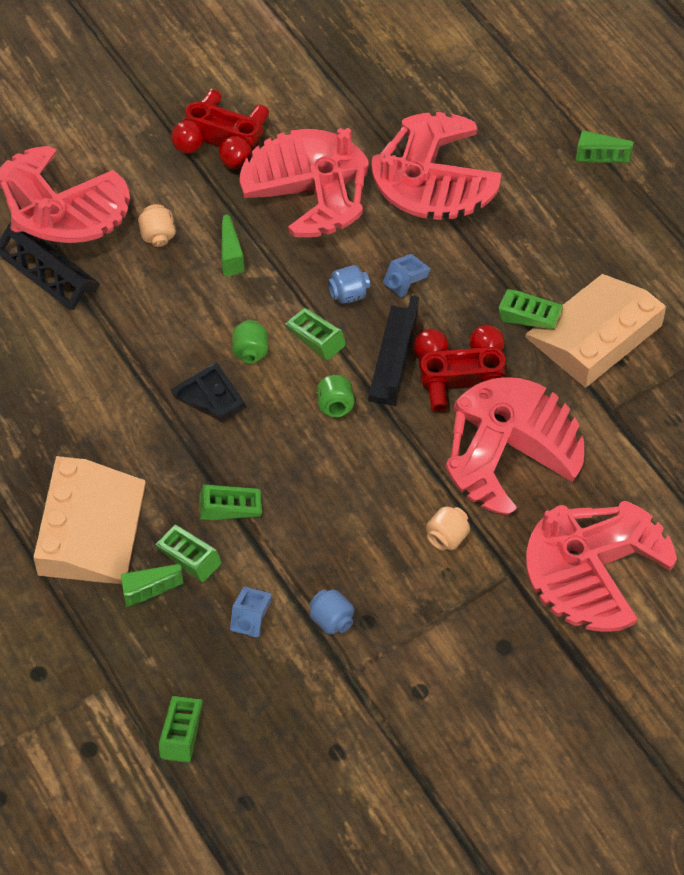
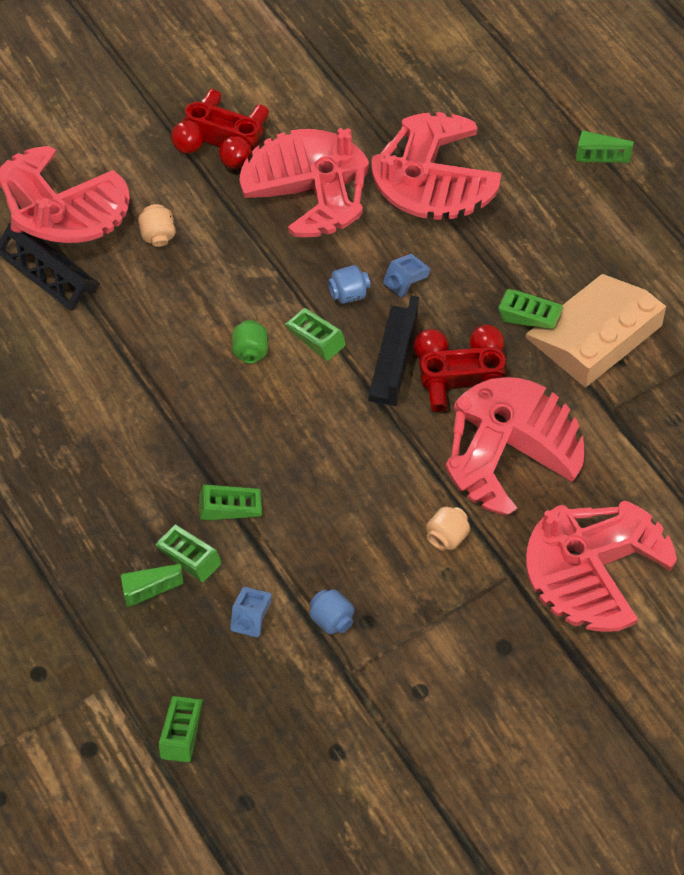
(88, 522): light nougat slope -> none
(210, 393): black wing -> none
(232, 254): bright green slope -> none
(335, 396): bright green head -> none

